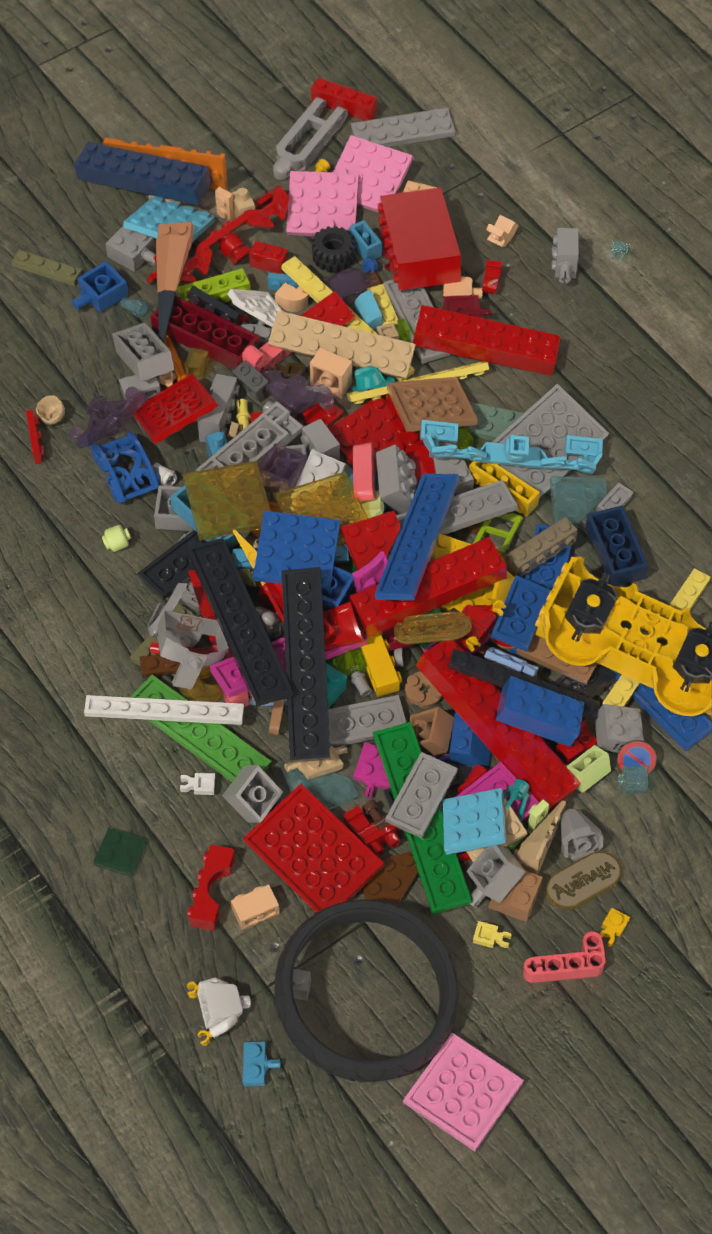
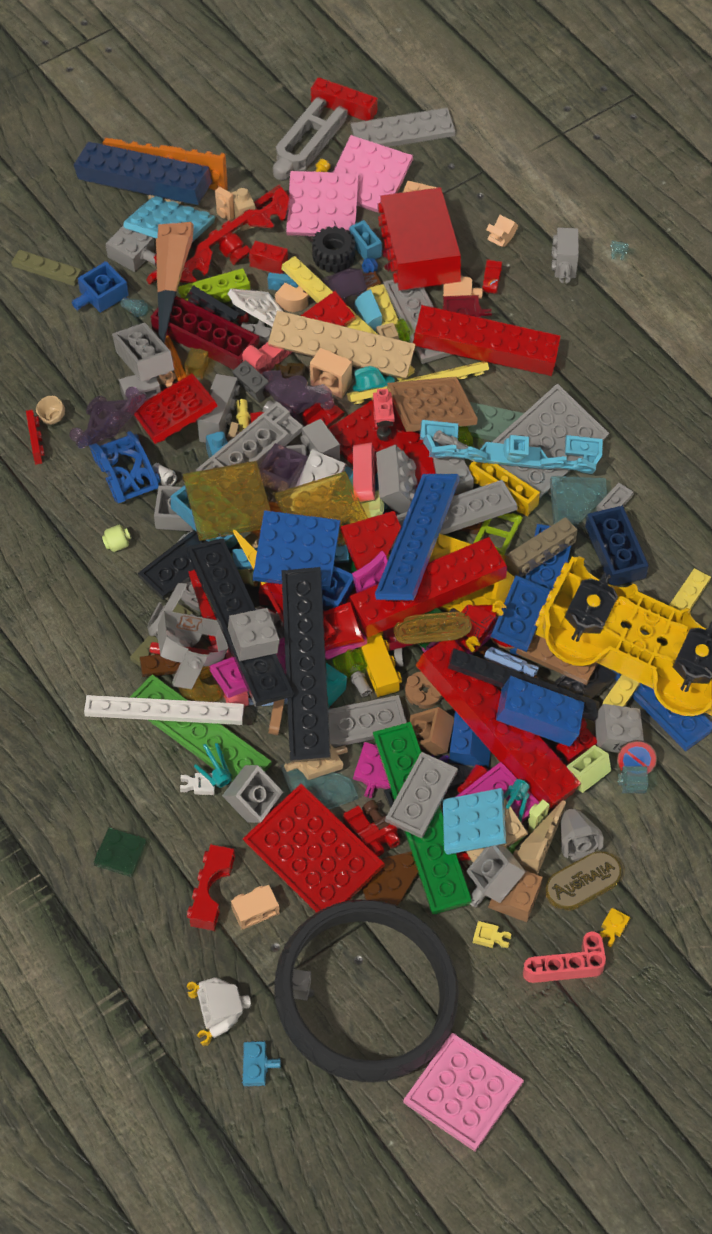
(221, 776): none -> teal plant
(253, 634): none -> light grey brick
(383, 413): none -> coral hips
(445, 440): none -> light grey pin

